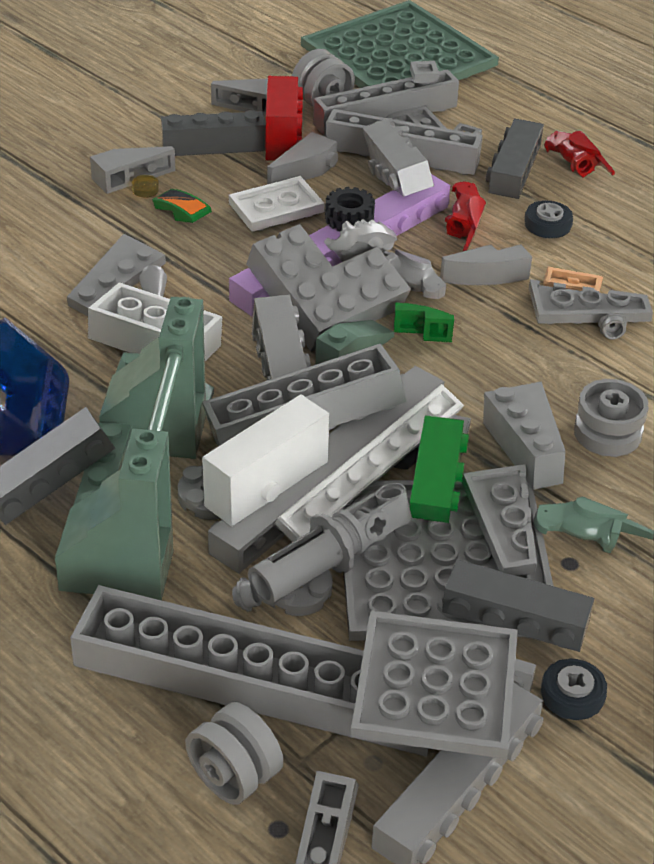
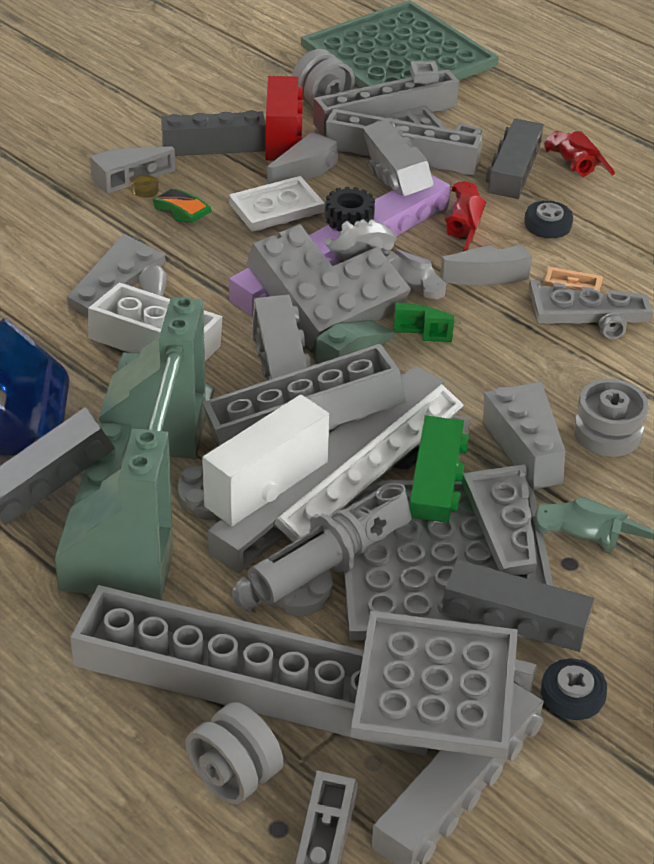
(240, 94): light grey slope -> none

